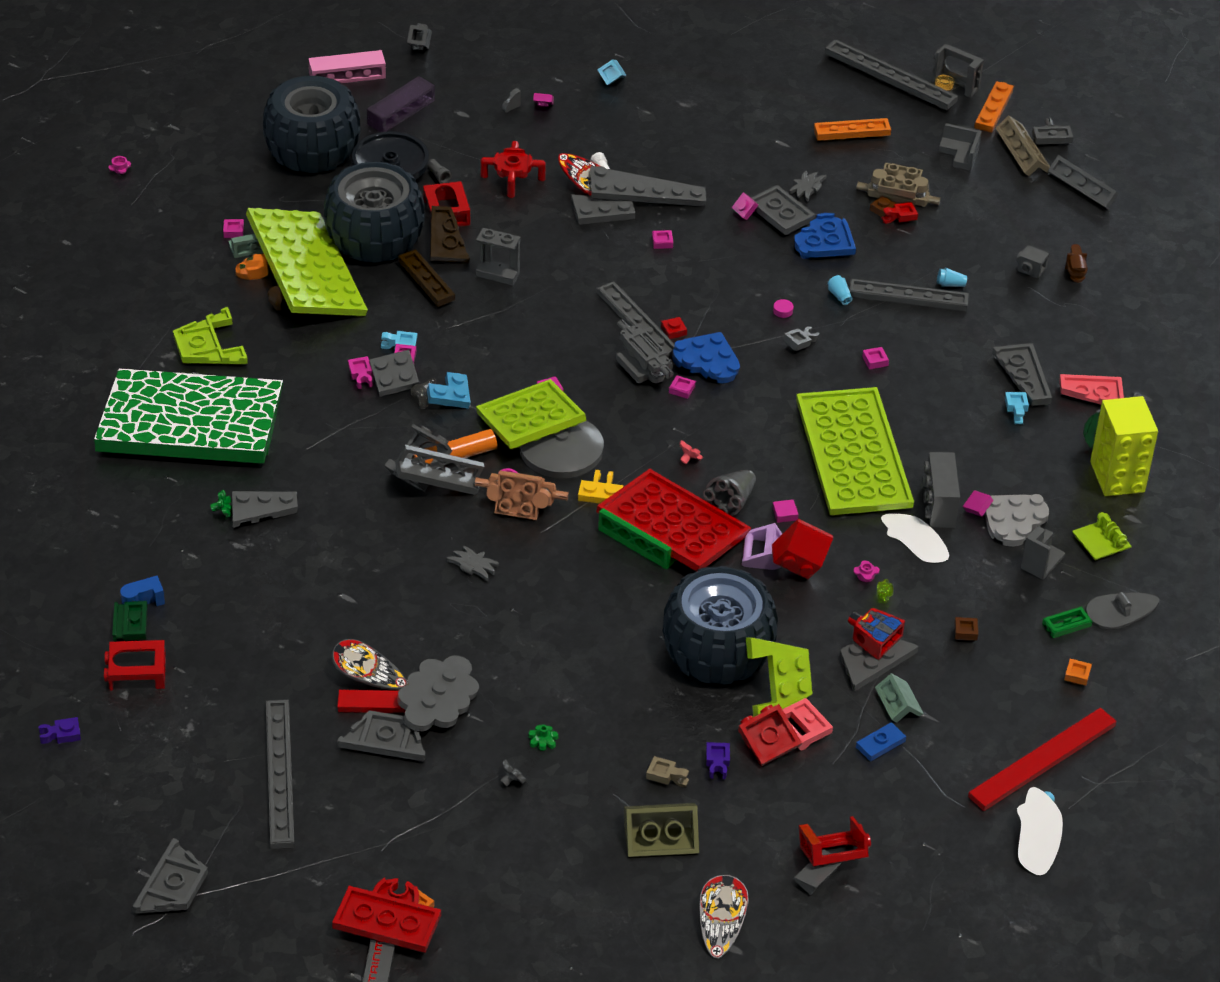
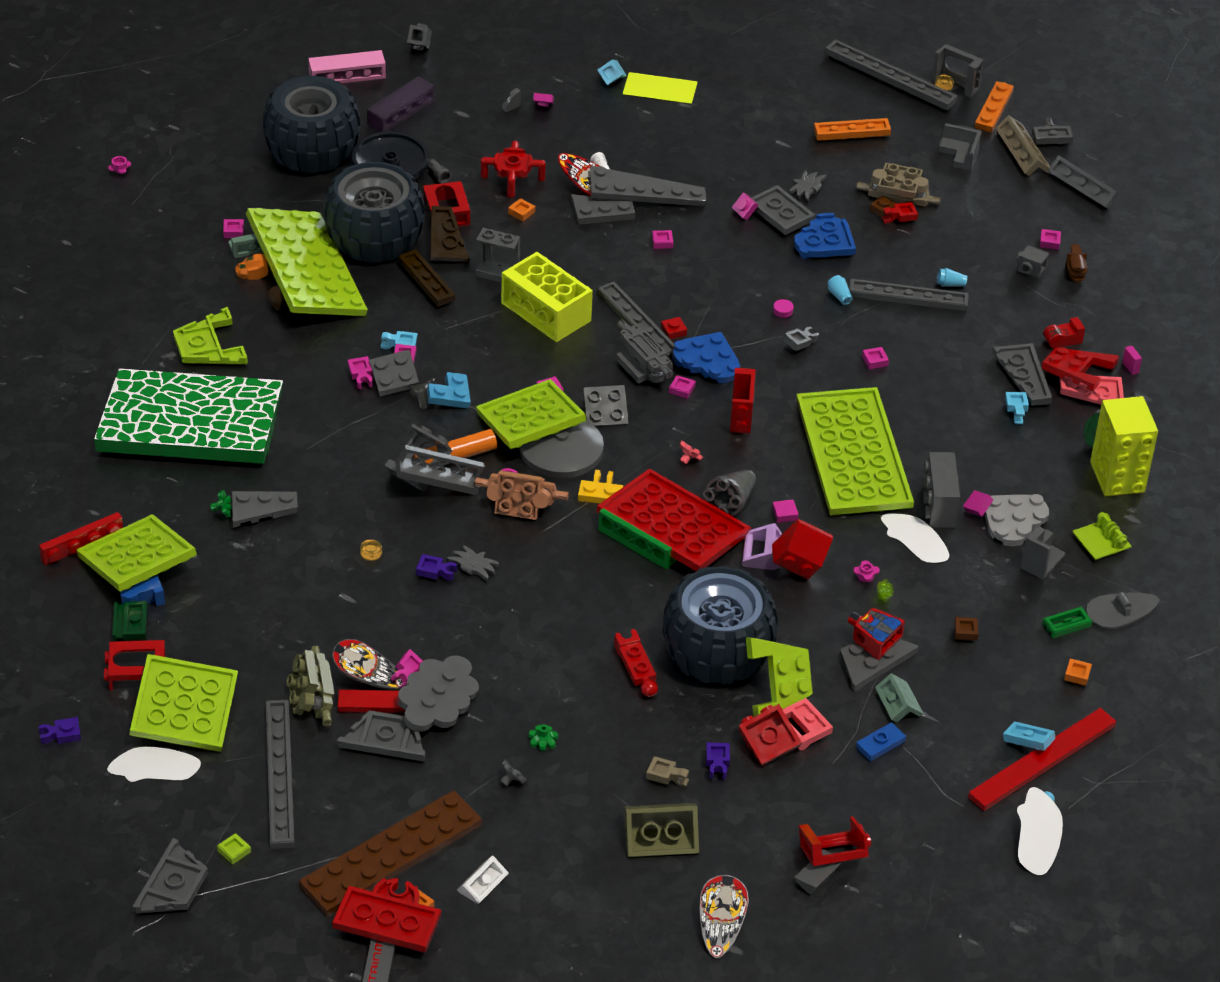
(69, 542): none -> red plate
(136, 552): none -> lime plate
(155, 764): none -> white sticker
(184, 703): none -> lime plate
(234, 848): none -> lime tile
(311, 685): none -> olive piece
(371, 549): none -> clear yellow tile
(391, 851): none -> reddish brown plate
(408, 664): none -> dark pink plate
(433, 567): none -> dark purple plate
(483, 880): none -> white slope
(521, 209): none -> orange tile
(546, 296): none -> neon yellow brick
(606, 405): none -> dark grey hinge
(637, 662): none -> red plate
(660, 87): none -> neon yellow sticker
(742, 400): none -> red panel
(1029, 736): none -> medium azure plate
(1050, 239): none -> dark pink tile
(1065, 334): none -> red leg
(1075, 364): none -> red wing
(1132, 360): none -> dark pink tile

